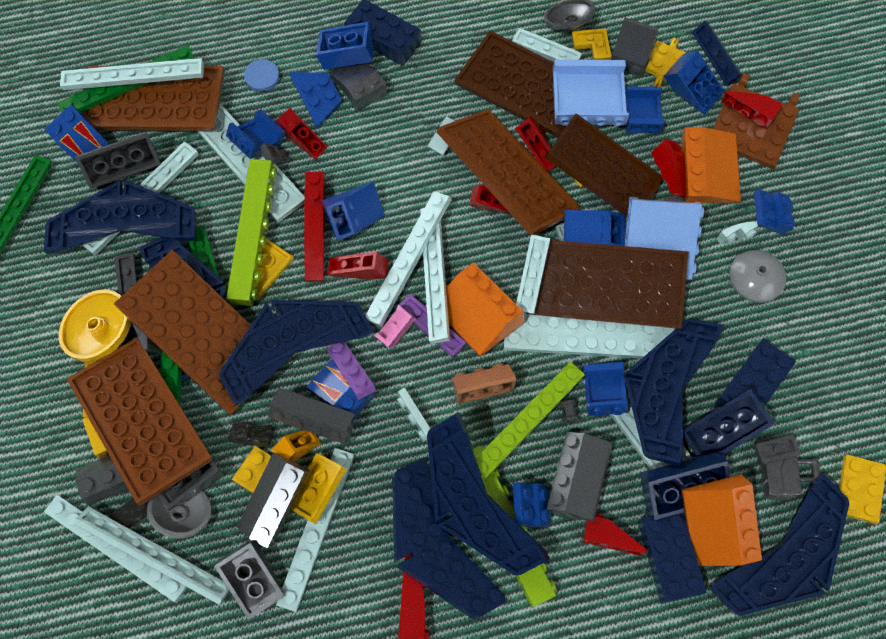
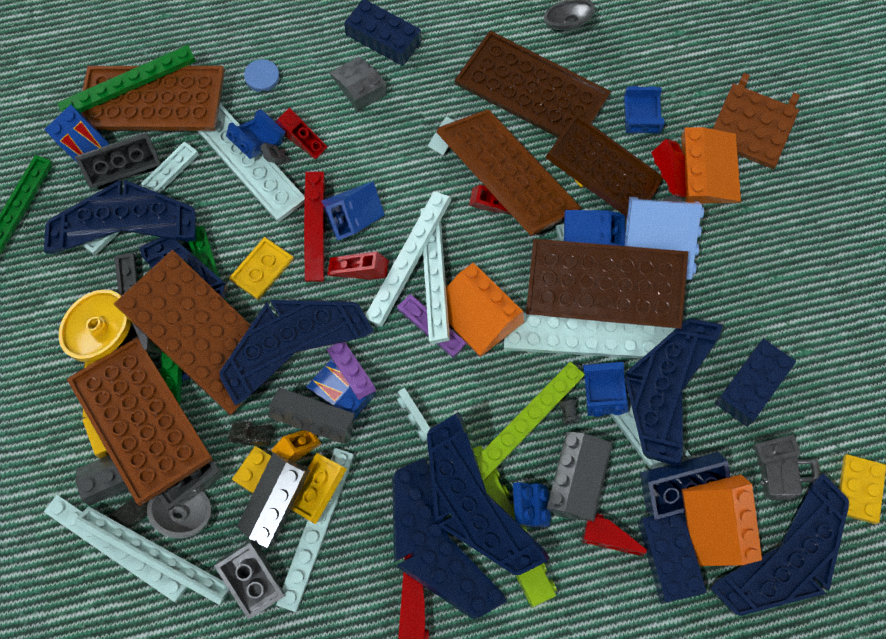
(132, 74): light aqua plate -> none
(251, 233): lime brick -> none
(317, 94): blue wing -> none
(345, 46): blue slope -> none
(395, 327): bright pink hinge -> none
(483, 383): nougat slope -> none
(533, 273): light aqua plate -> none
(536, 141): red slope -> none
(544, 47): light aqua plate -> none
(591, 90): light blue panel -> none
(594, 39): yellow plate -> none
(634, 45): dark grey slope -> none
(662, 59): yellow plate -> none
(694, 81): blue slope -> none
(716, 53): dark blue plate -> none
(730, 425): dark blue brick -> none
(739, 231): light aqua slope -> none
(753, 284): light grey dish -> none
(756, 107): red slope -> none
(774, 211): blue plate -> none

